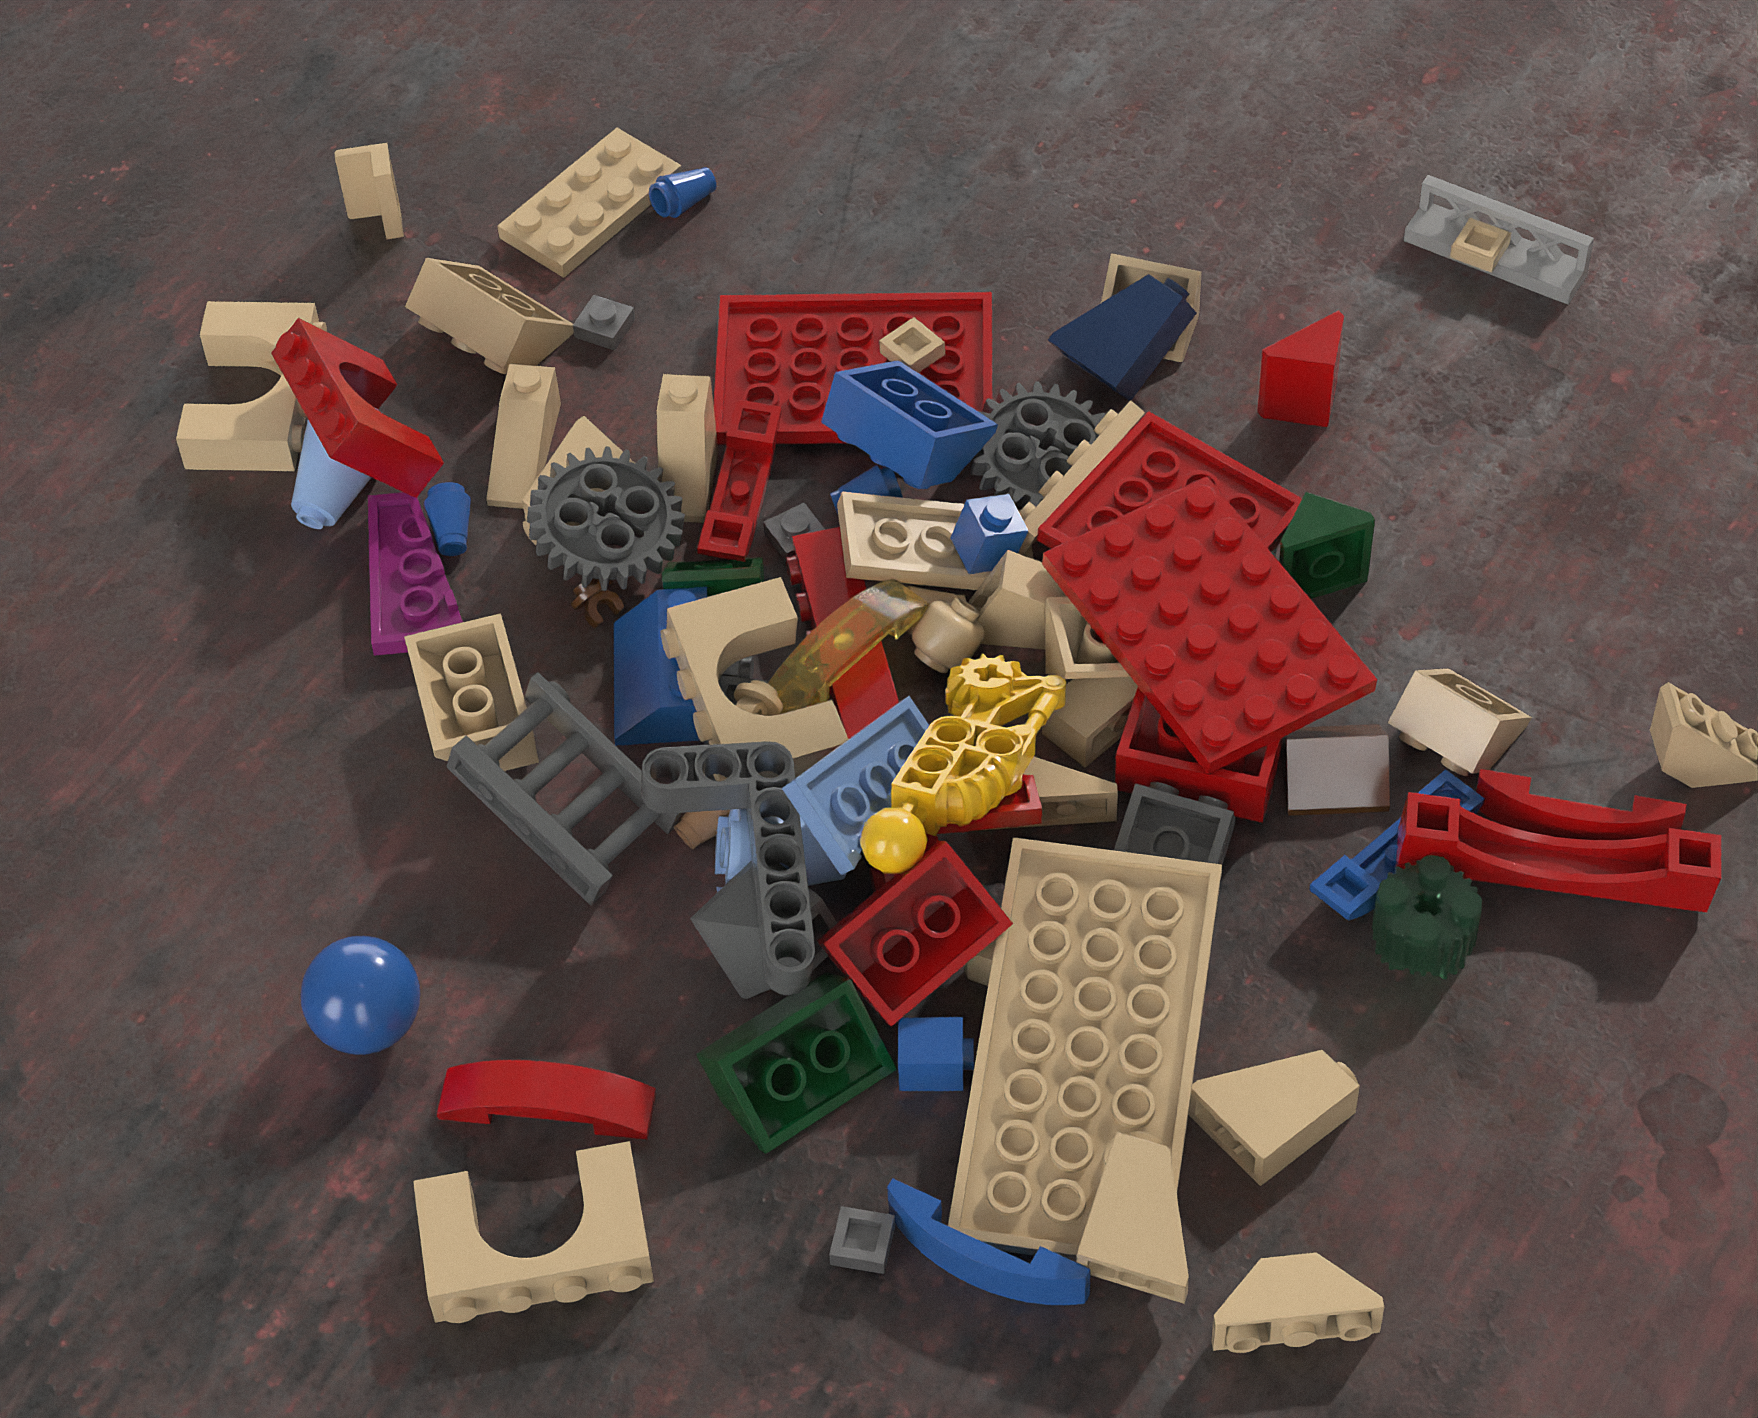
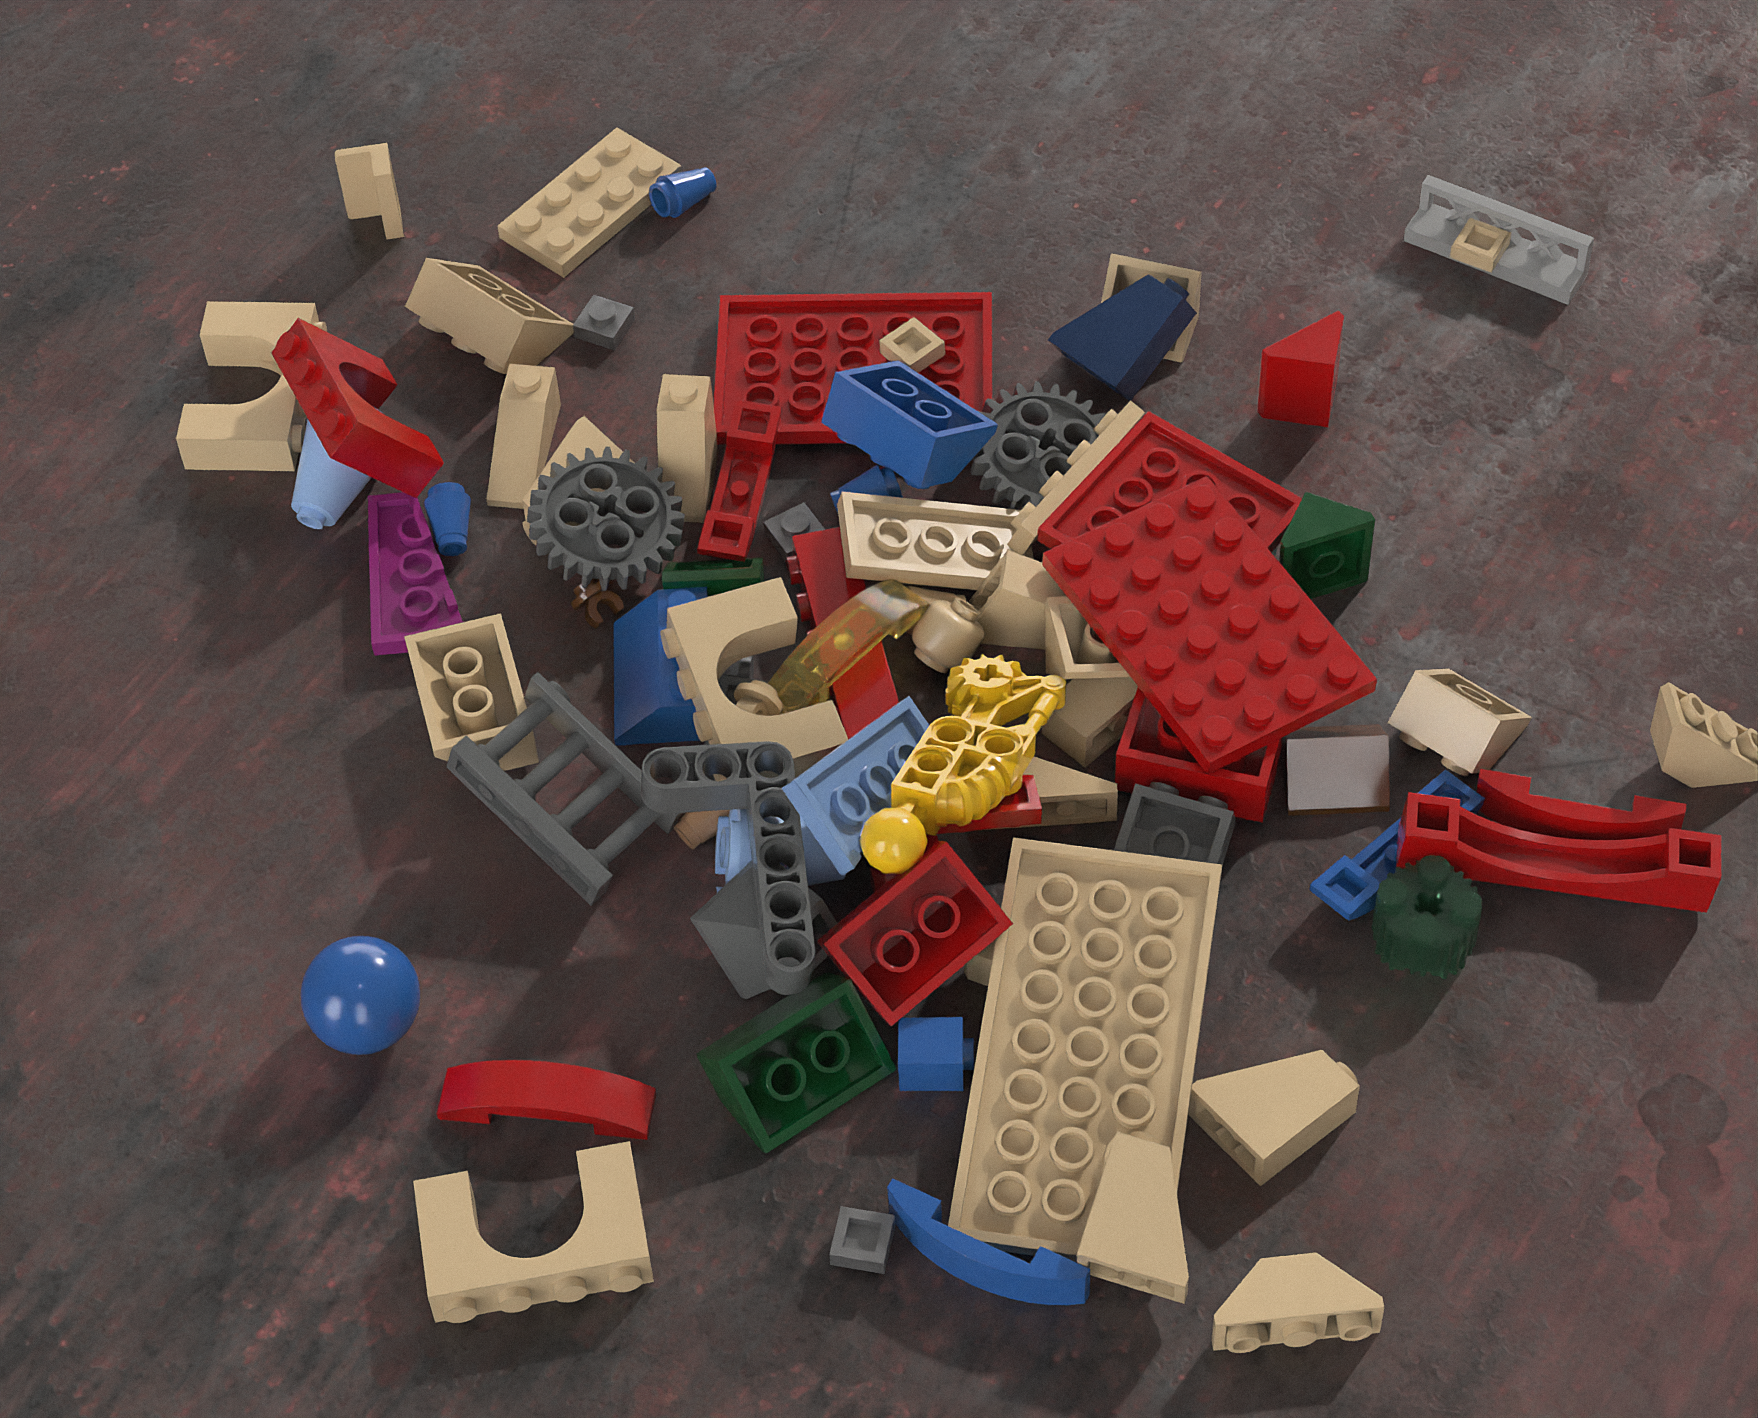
(987, 531): blue brick -> none

